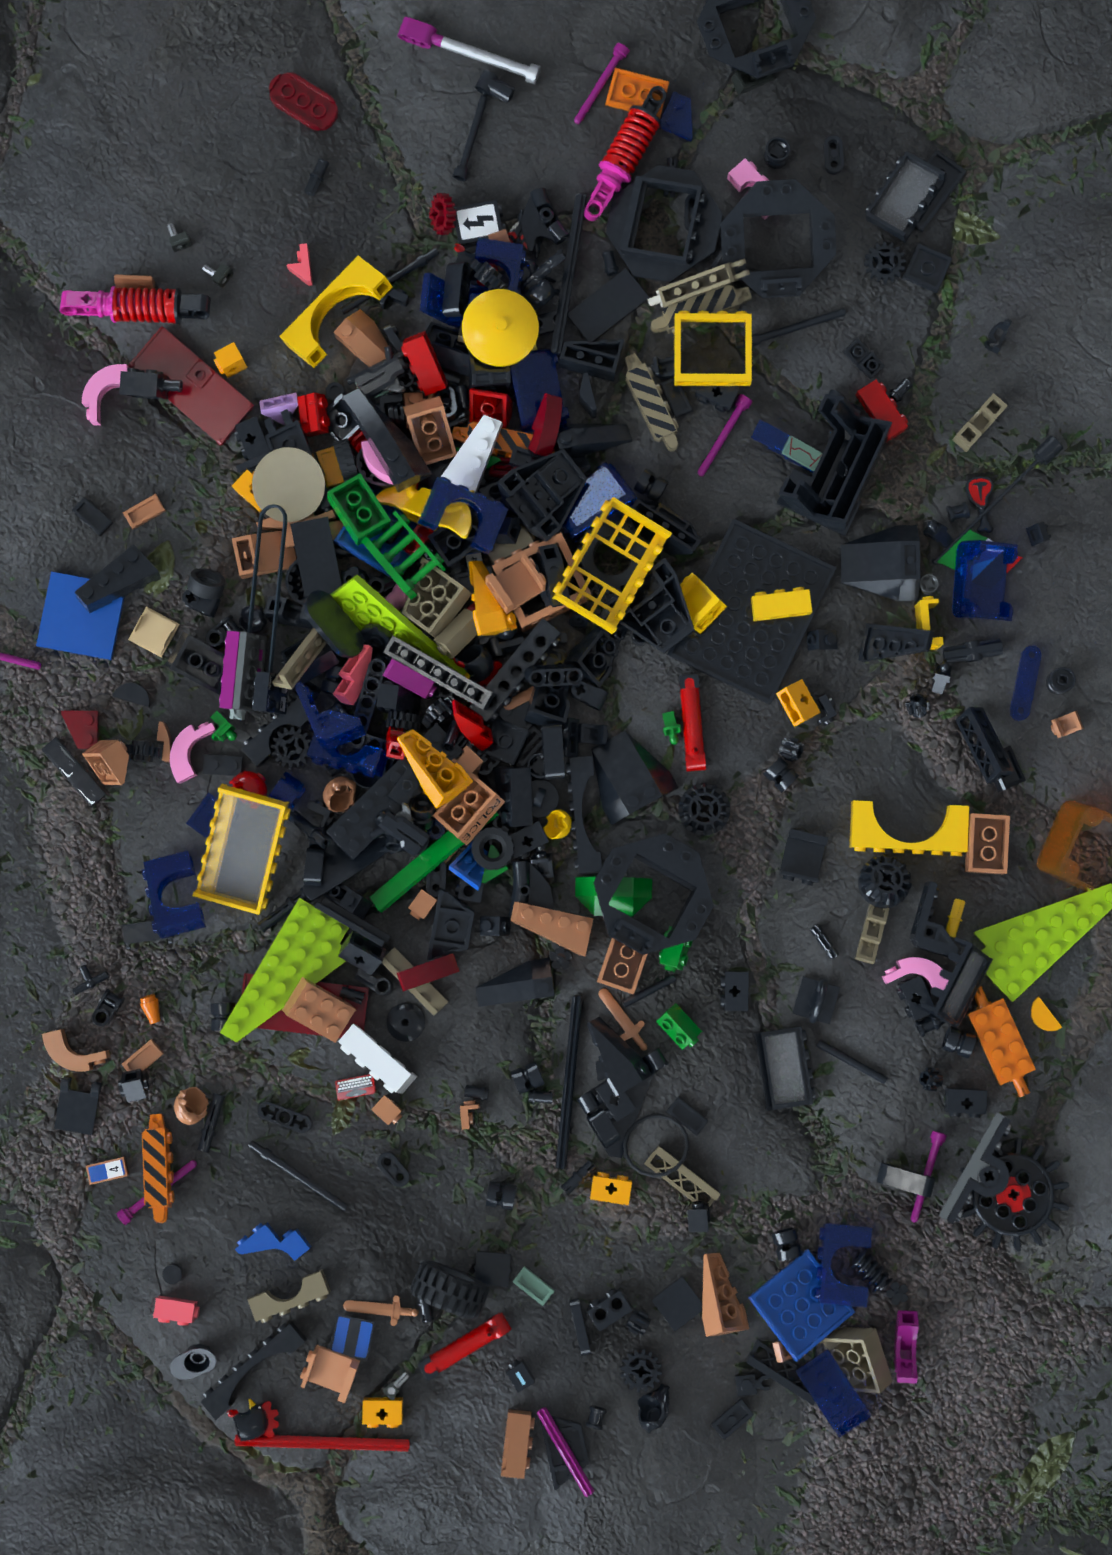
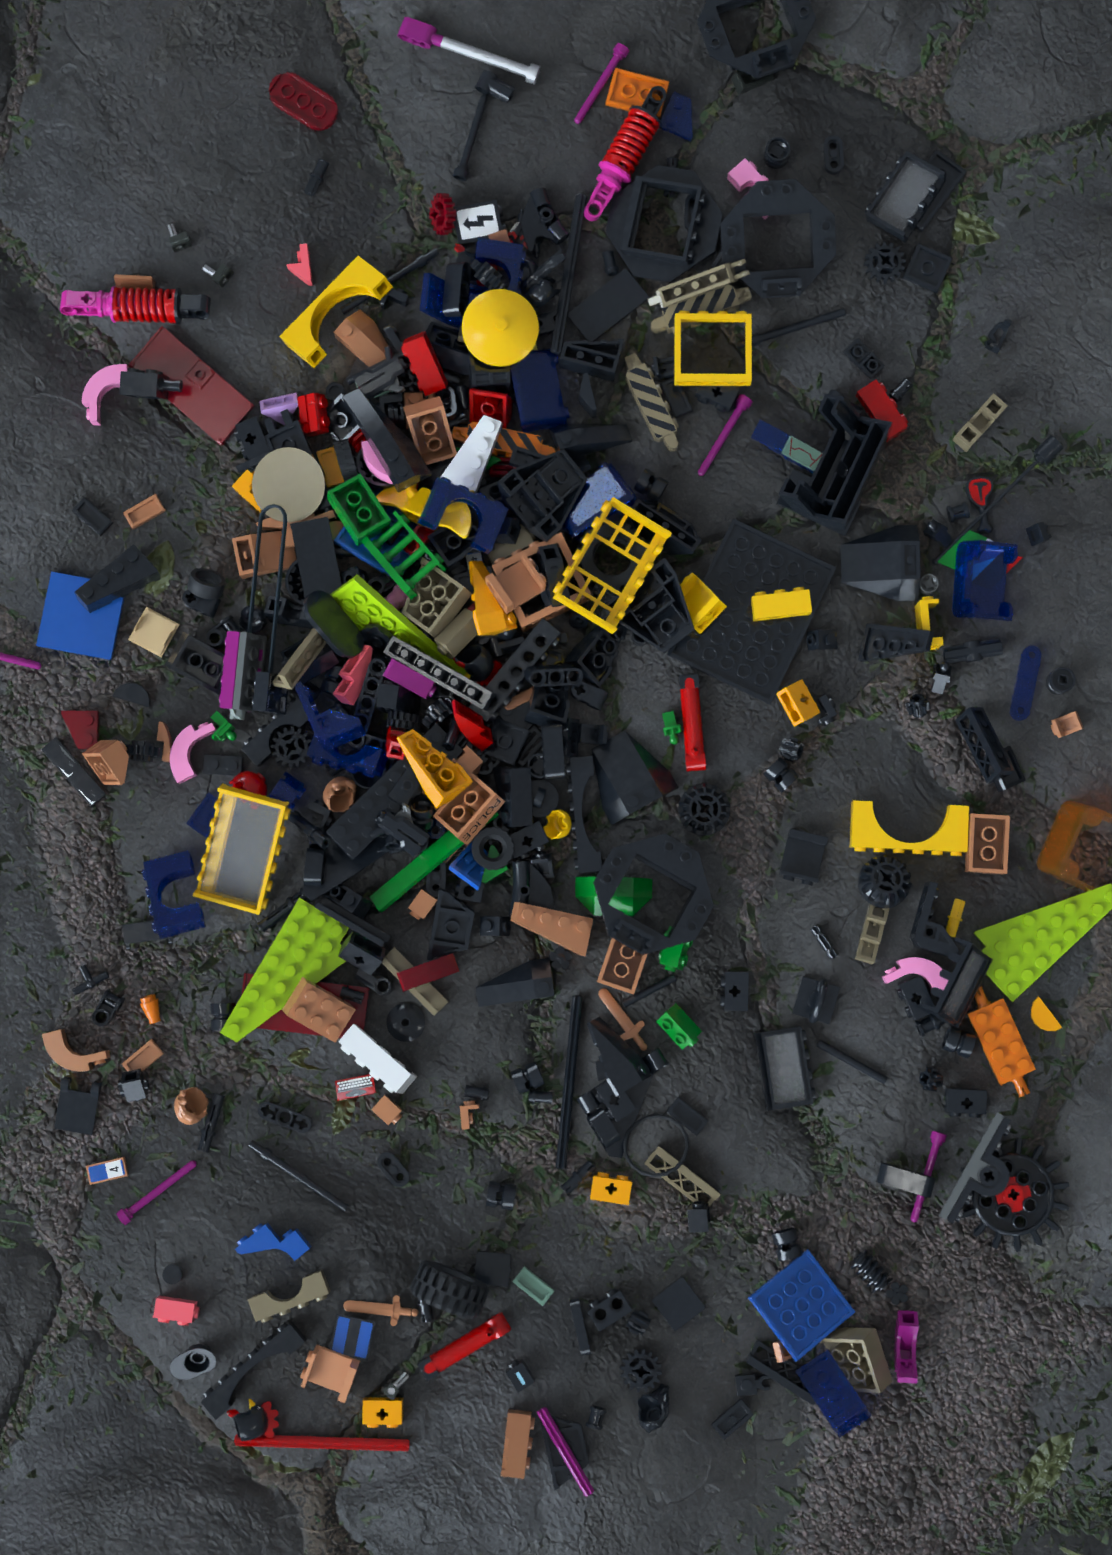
(157, 1168): orange hinge -> none
(229, 360): light orange brick -> none
(546, 425): dark red slope -> none
(720, 1305): nougat wedge -> none
(830, 1289): clear blue arch -> none

